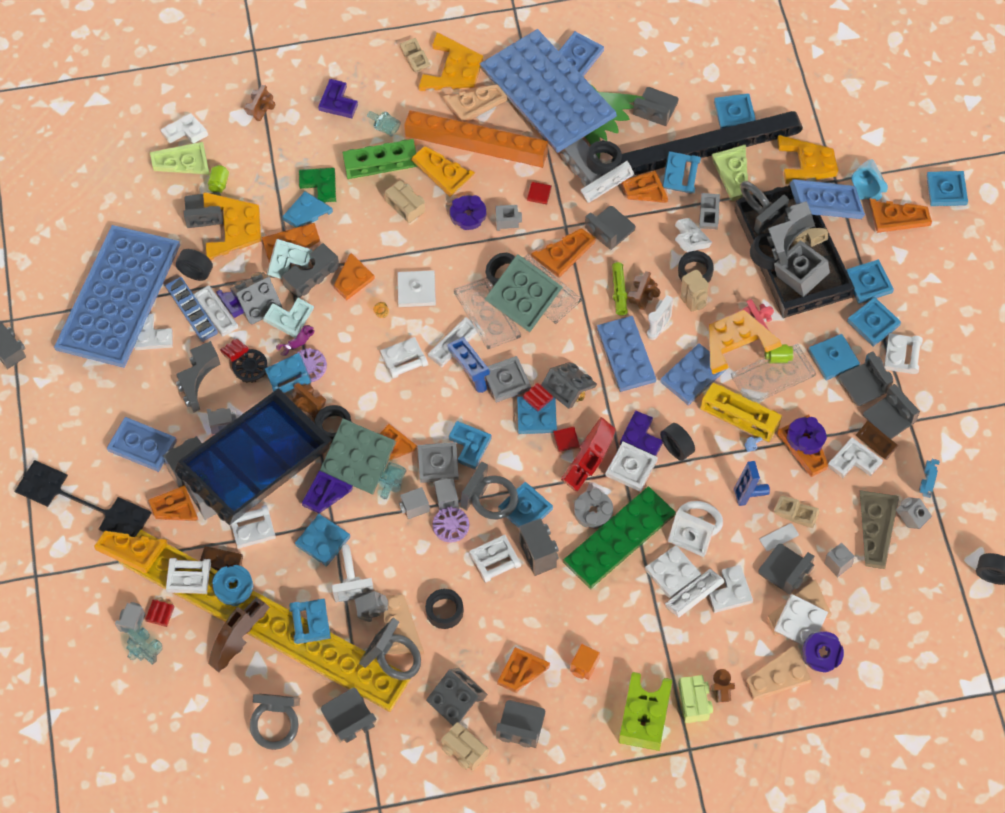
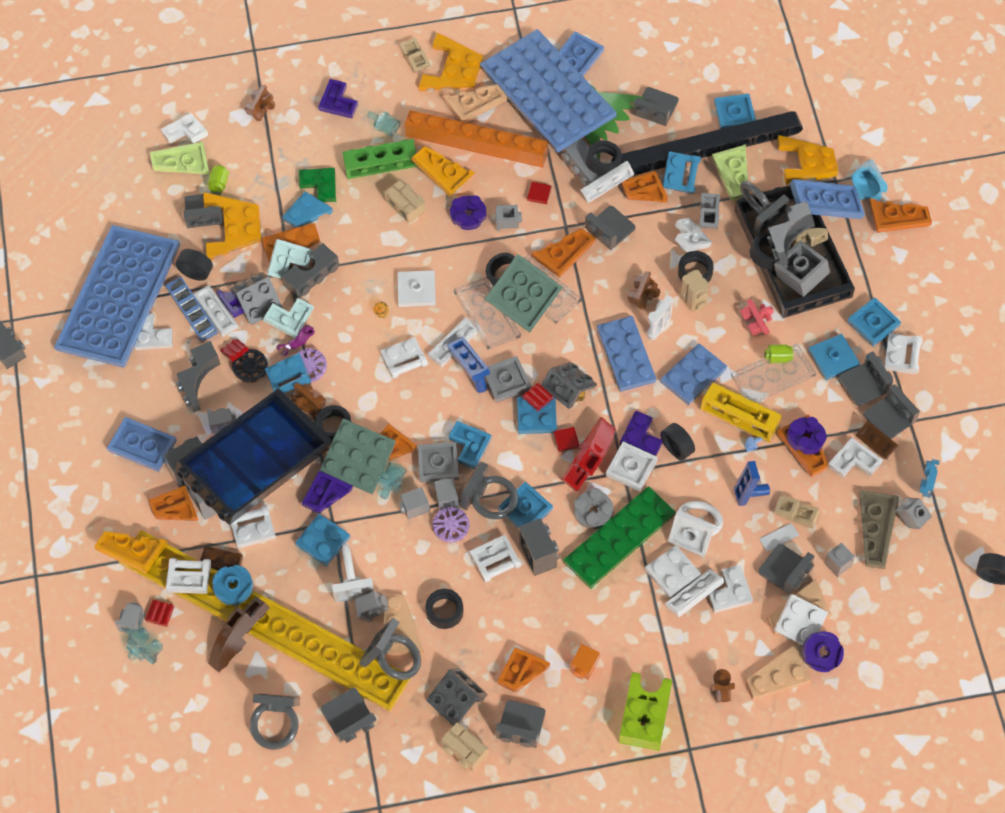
(43, 483): black hinge -> none
(316, 618): dark azure plate -> none
(352, 277): orange wing -> none
(620, 294): lime pin -> none
(694, 699): yellowish green brick -> none
(735, 332): light orange wing -> none
(870, 281): dark azure plate -> none
(947, 188): dark azure plate -> none

